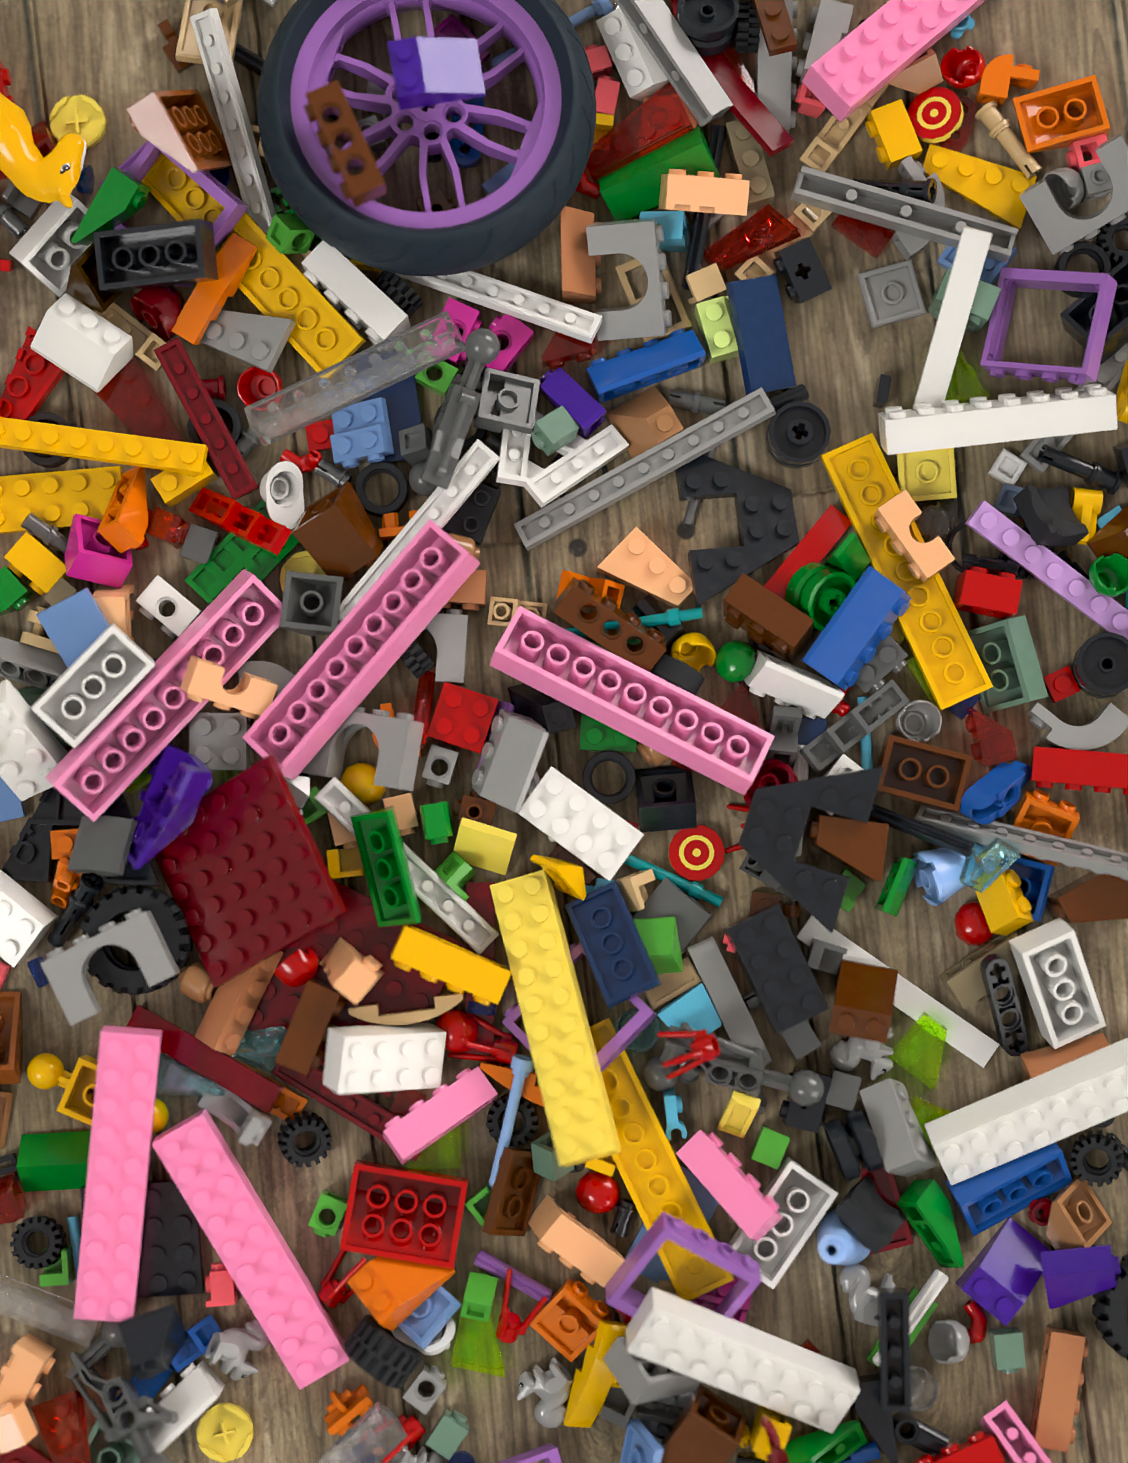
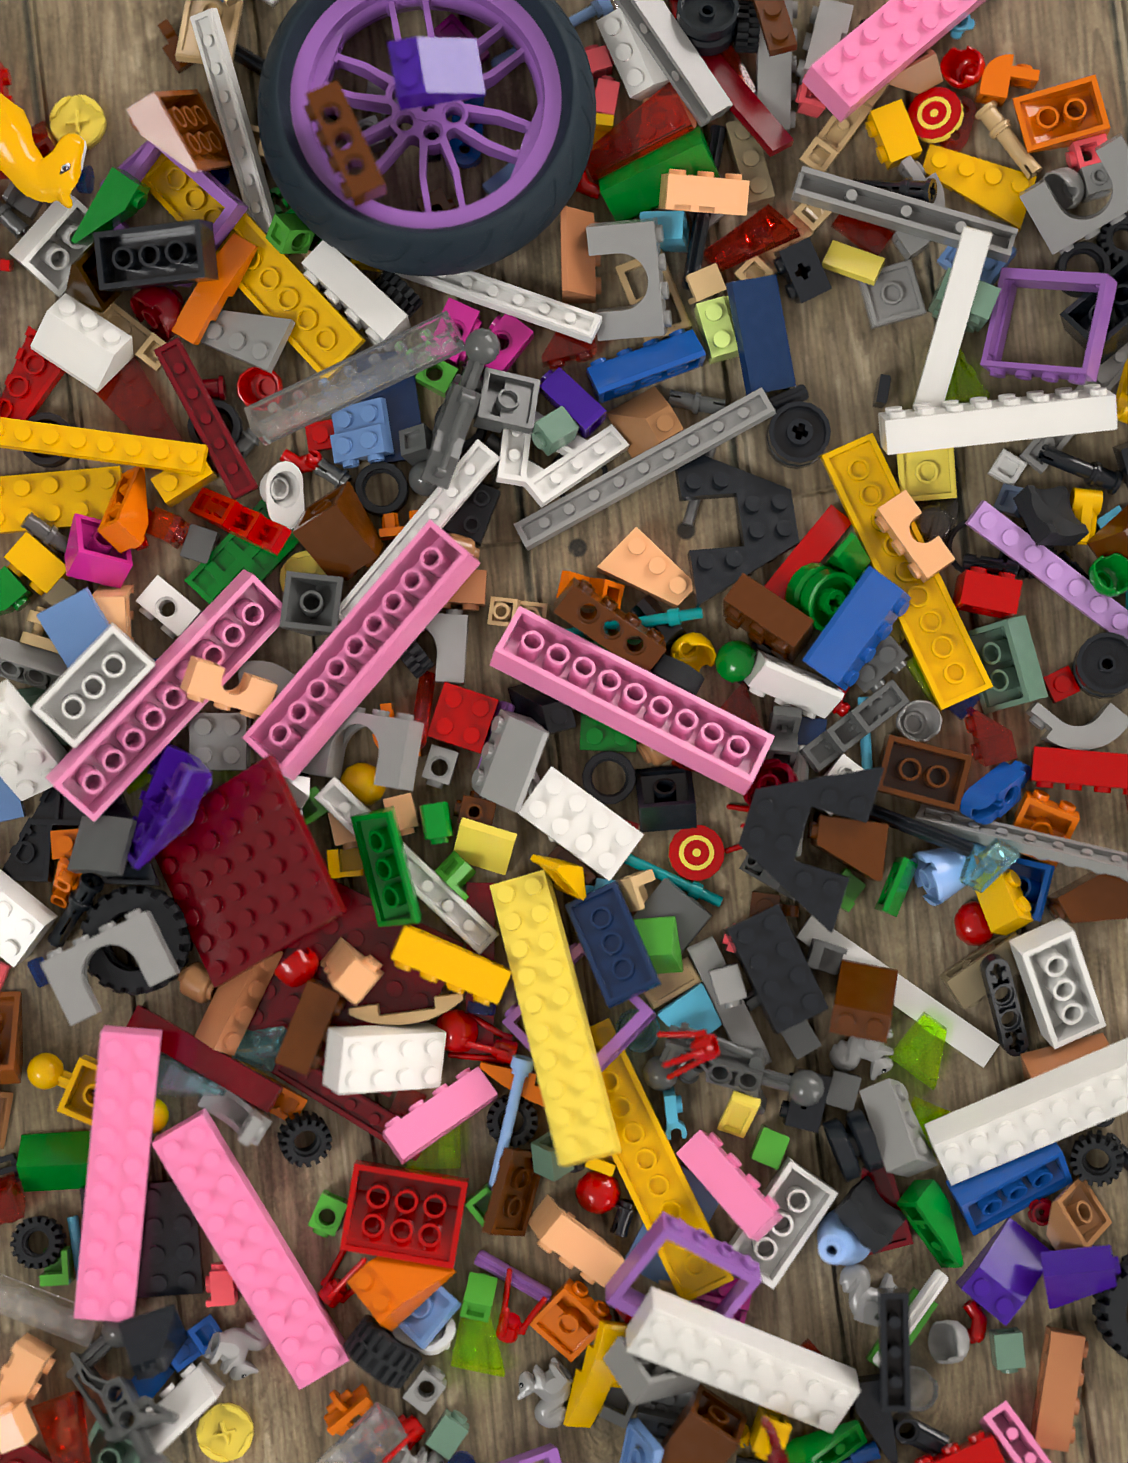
(728, 985): none -> light grey brick
(853, 262): none -> light yellow tile

